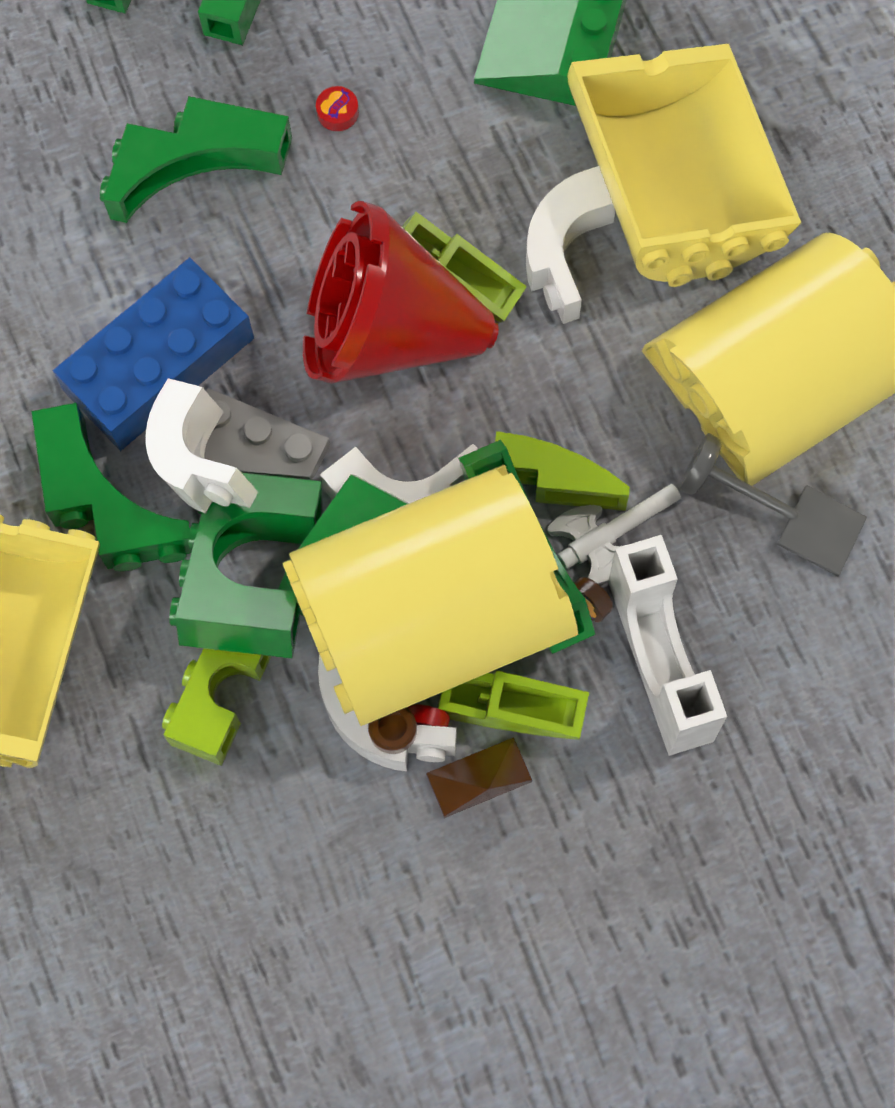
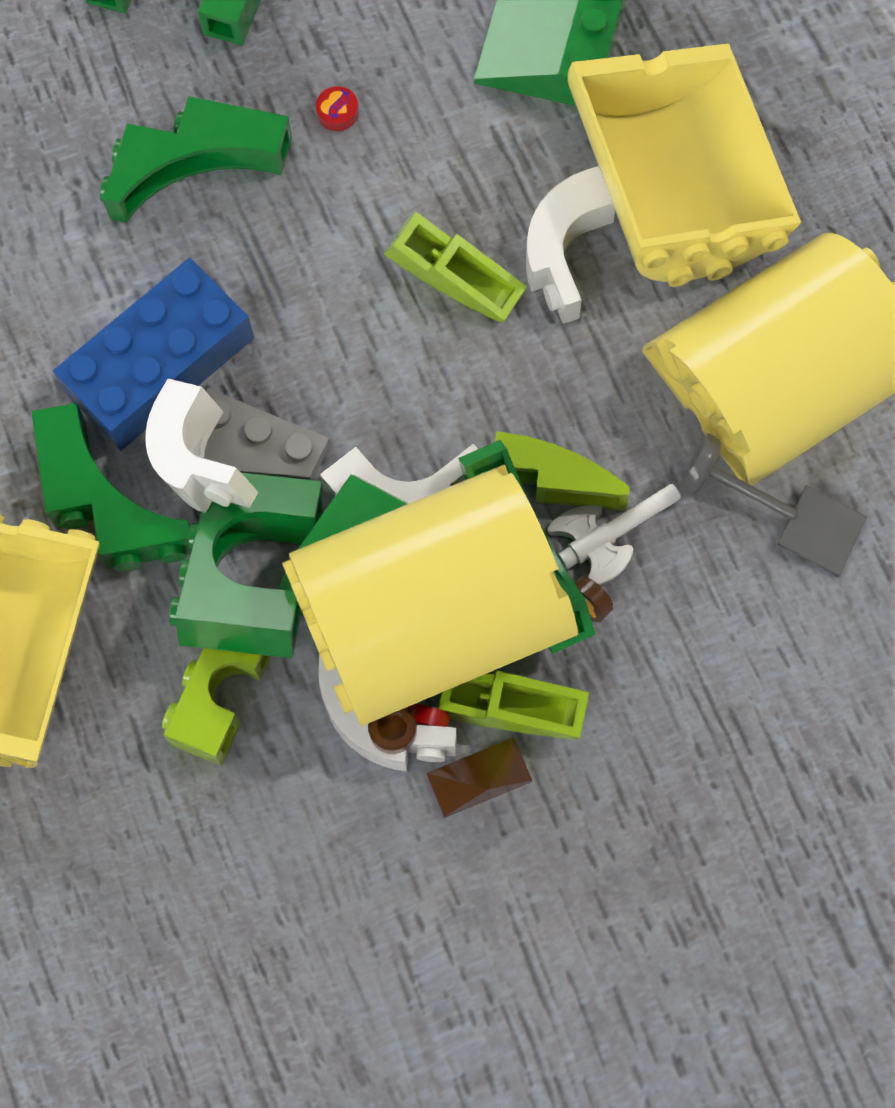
(387, 304): red cone -> none
(682, 702): white arch -> none

